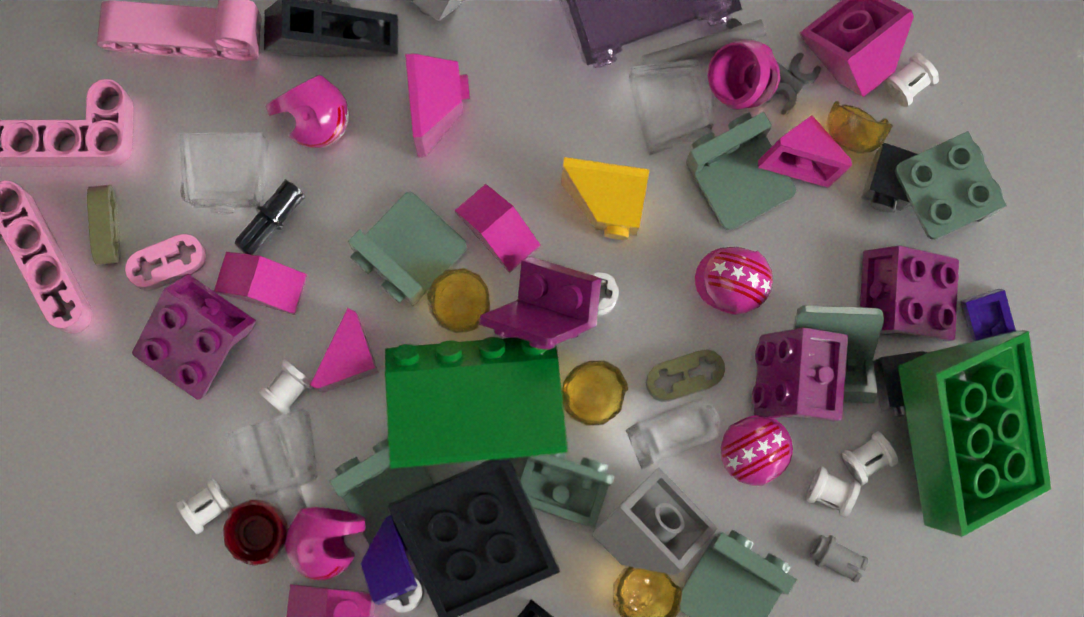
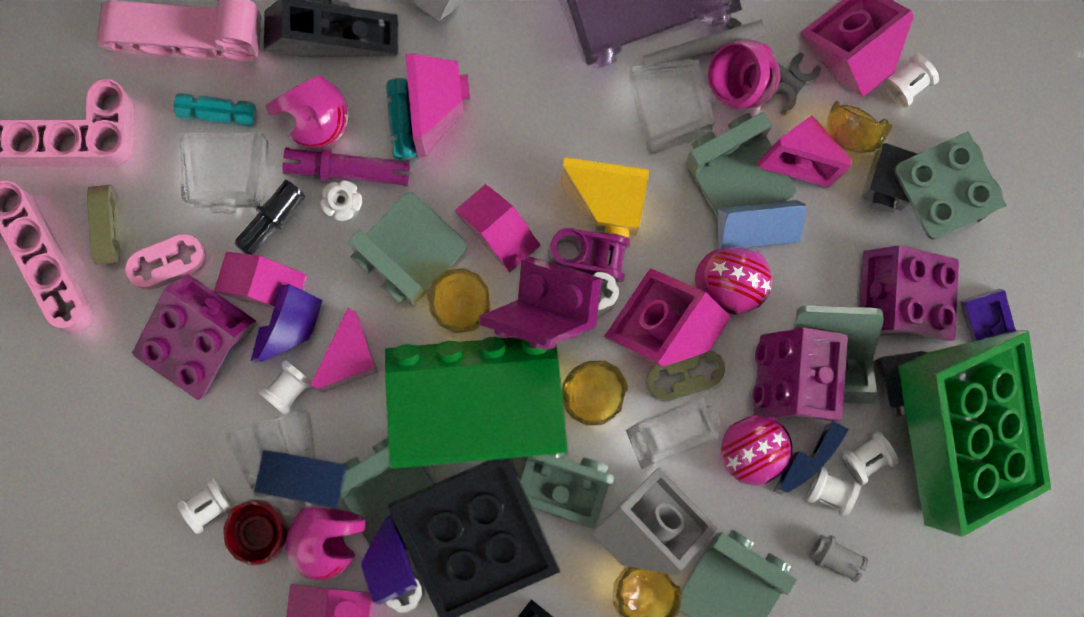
(214, 109): none -> teal axle
(290, 323): none -> dark purple slope
(300, 478): none -> dark blue slope
(345, 166): none -> magenta pin
(345, 210): none -> white plate
(400, 119): none -> teal axle
(592, 250): none -> magenta piece
(668, 320): none -> dark pink slope
(761, 224): none -> medium blue slope
(804, 467): none -> dark blue slope

